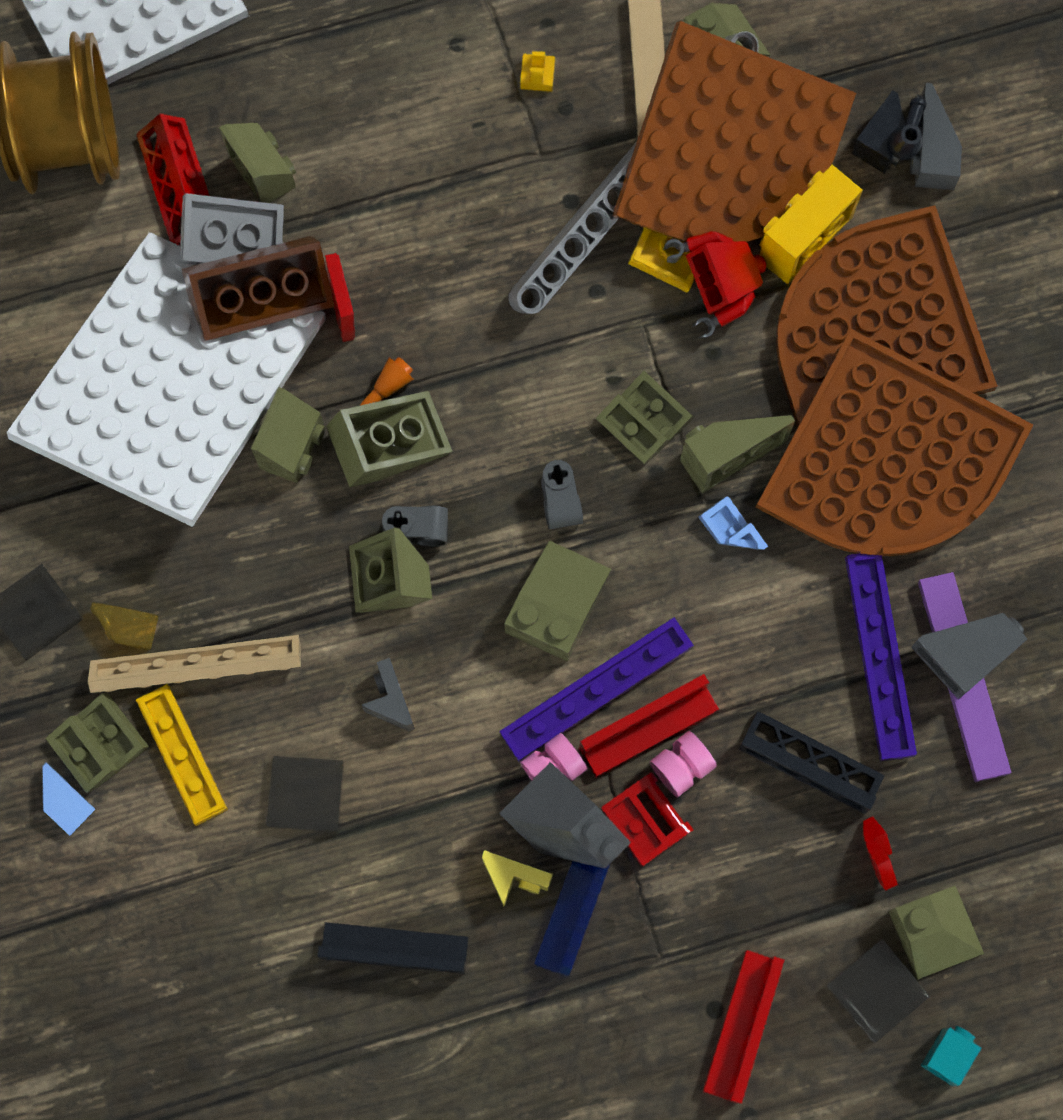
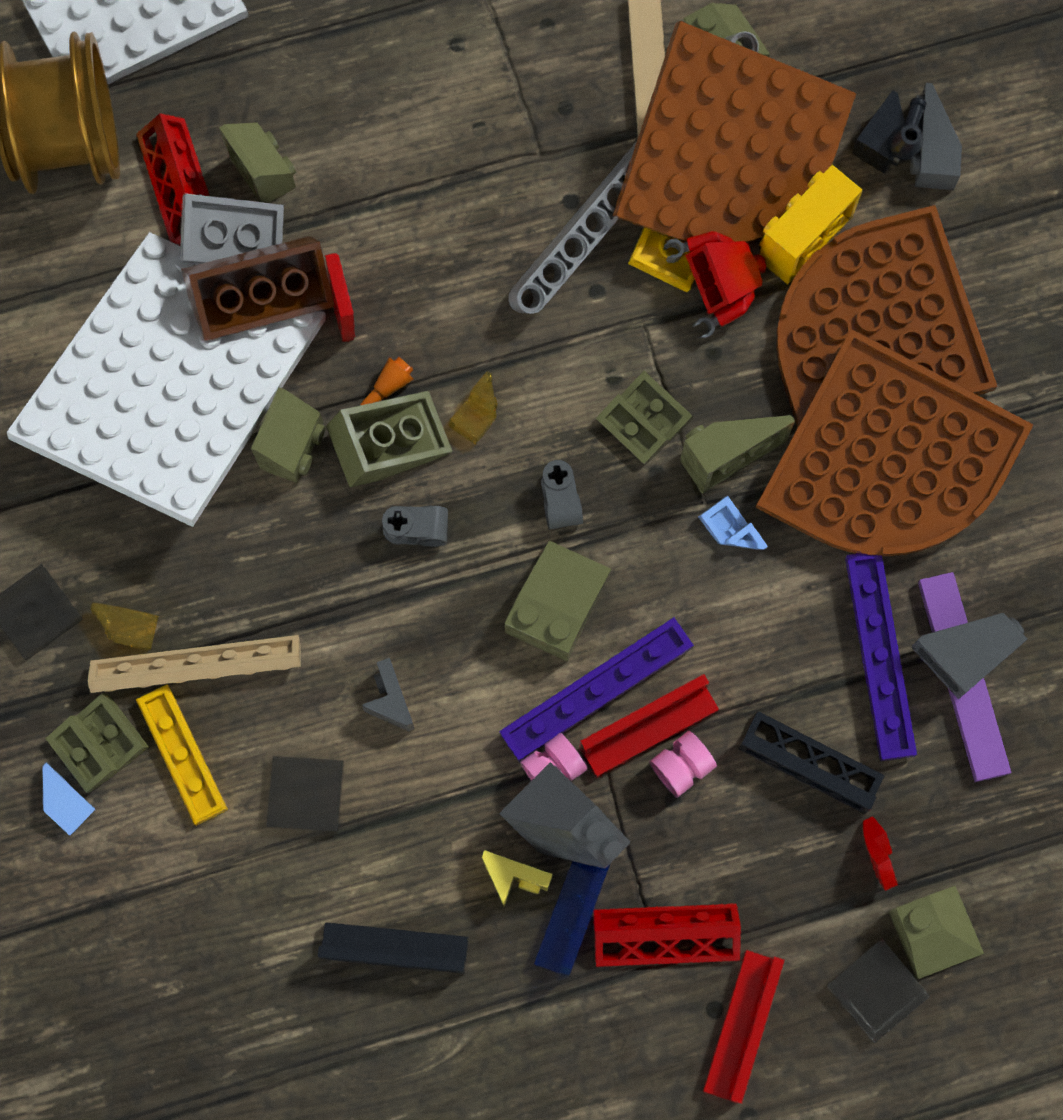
(388, 573): olive slope -> none
(477, 412): none -> clear yellow slope
(537, 72): yellow tile -> none
(639, 827): red plate -> none
(667, 928): none -> red fence
(951, 1055): teal brick -> none

